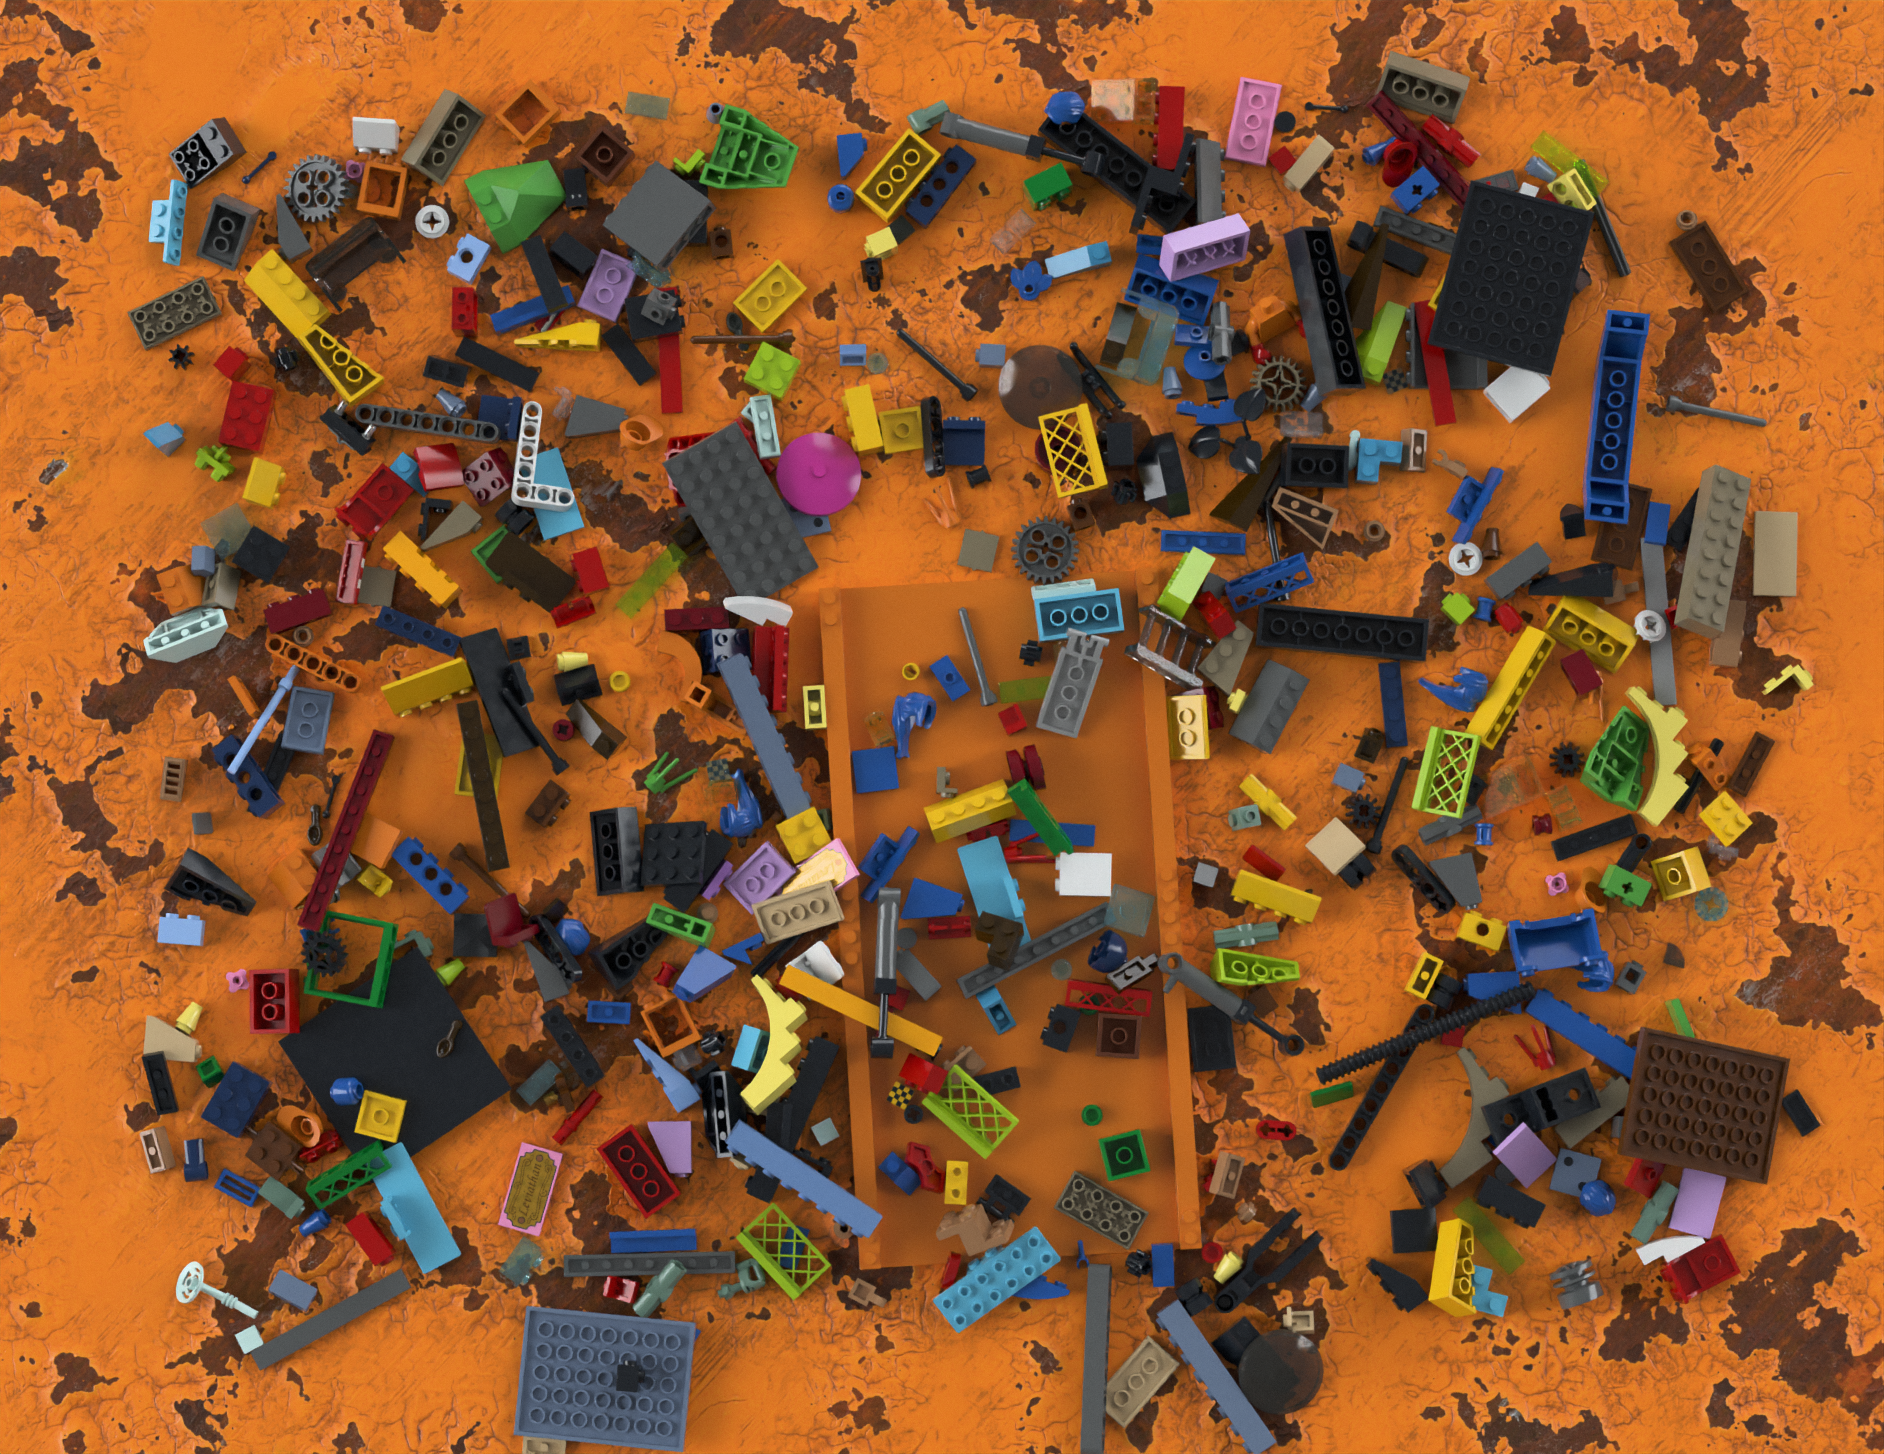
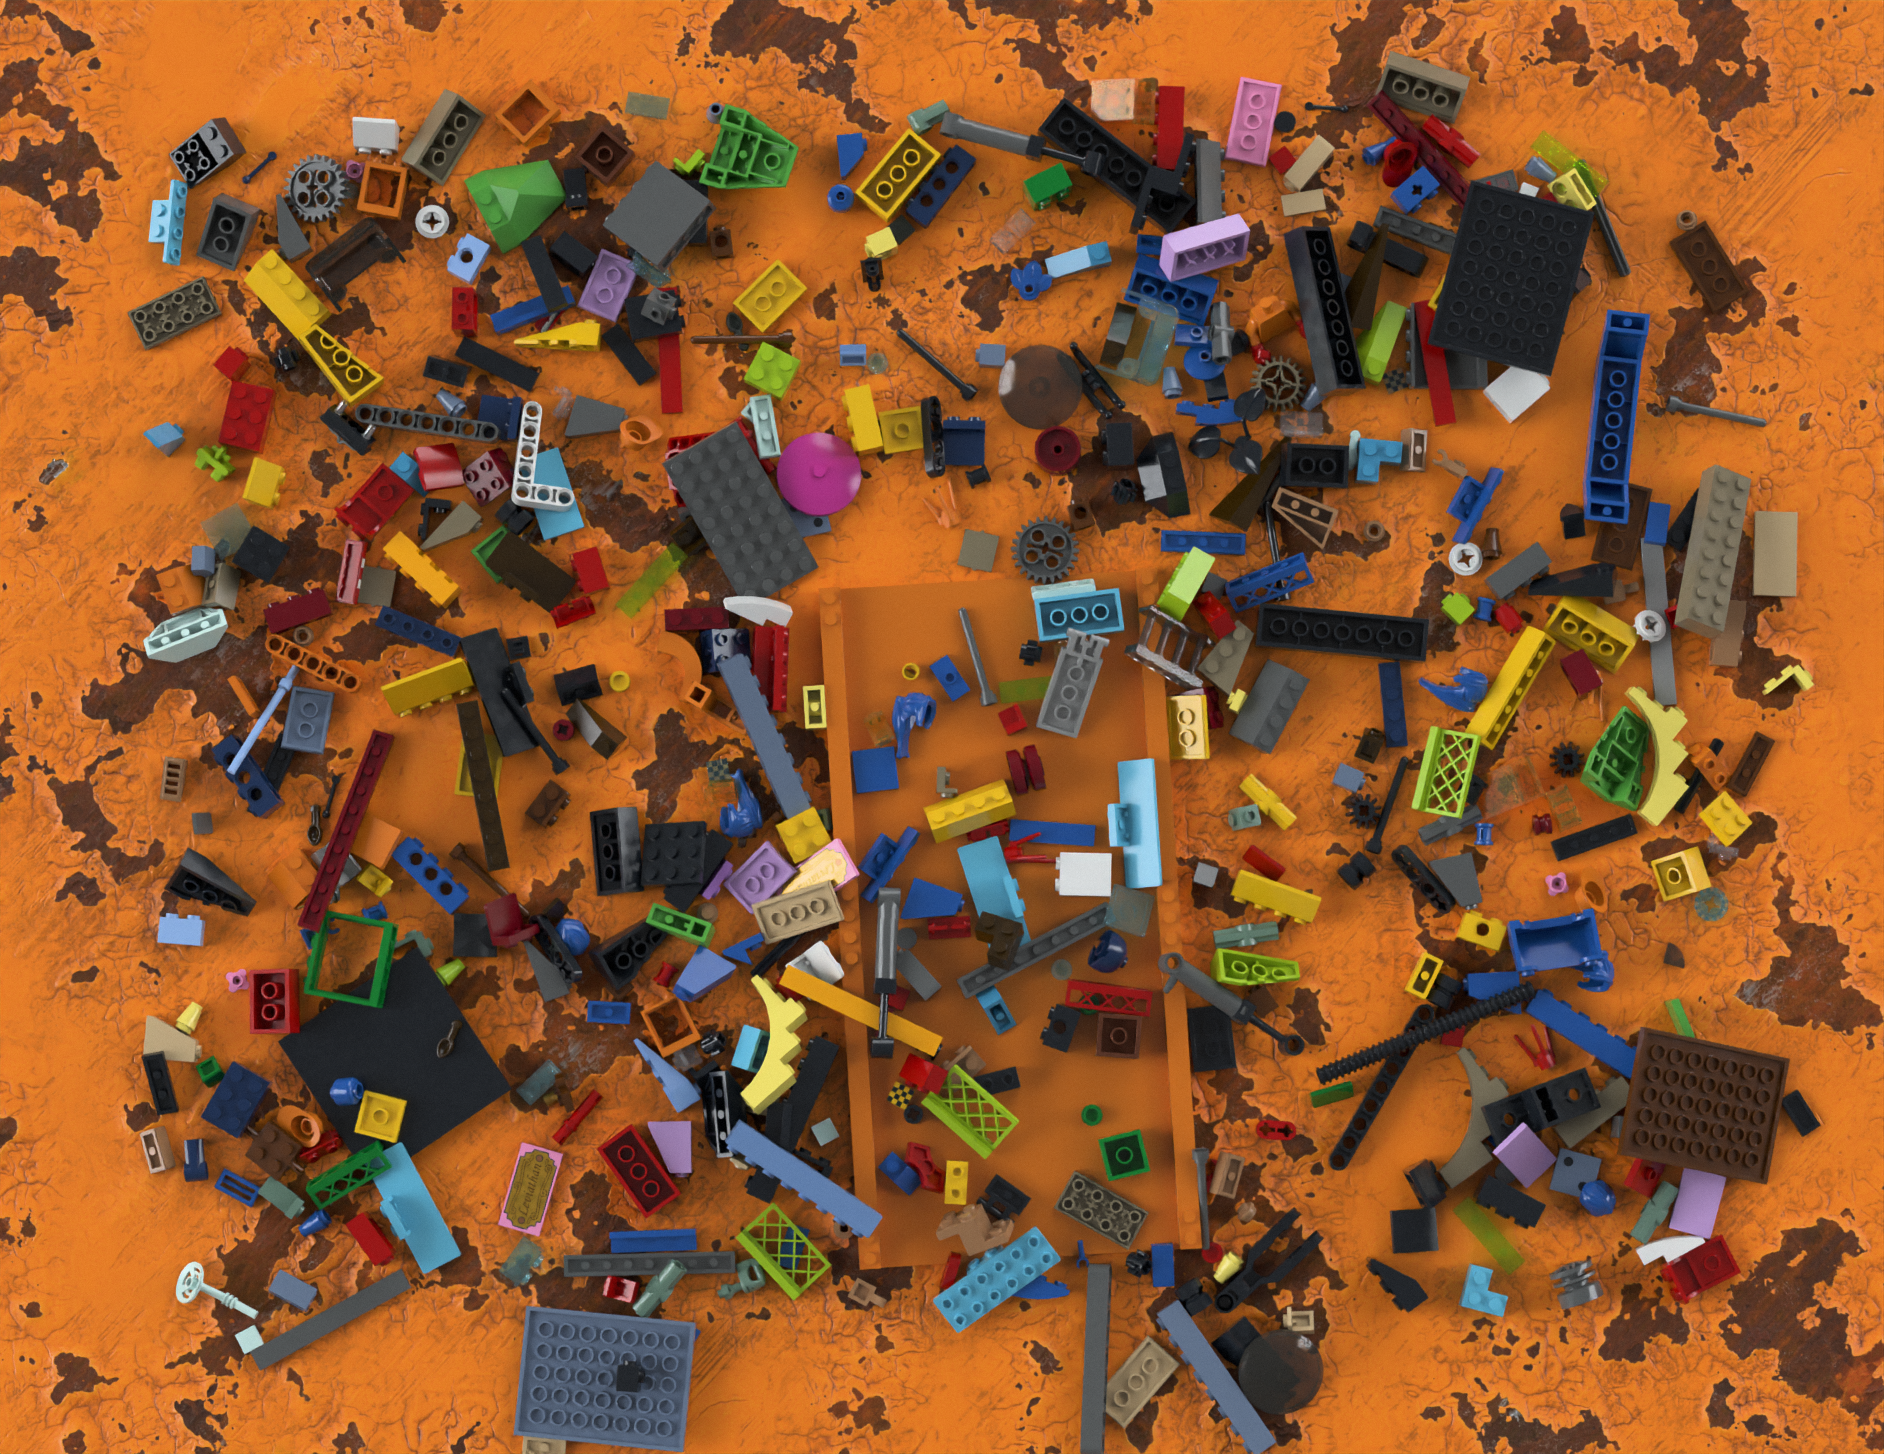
(176, 354): black gear -> none
(320, 944): black gear -> none
(376, 912): none -> blue bush
(571, 660): light yellow cone -> none
(573, 1046): black brick -> none
(656, 781): bright green plant -> none
(1040, 818): green fence -> none
(1065, 107): blue hair -> none
(1091, 447): yellow fence -> none
(1132, 972): hinge -> none
(1135, 823): none -> medium azure bracket
(1200, 1157): none -> dark grey piece
(1303, 202): none -> tan tile
(1335, 846): tan slope -> none
(1452, 1269): yellow wedge -> none
(1632, 854): black piece -> none
(1636, 887): bright green brick -> none
(1638, 975): dark grey brick -> none

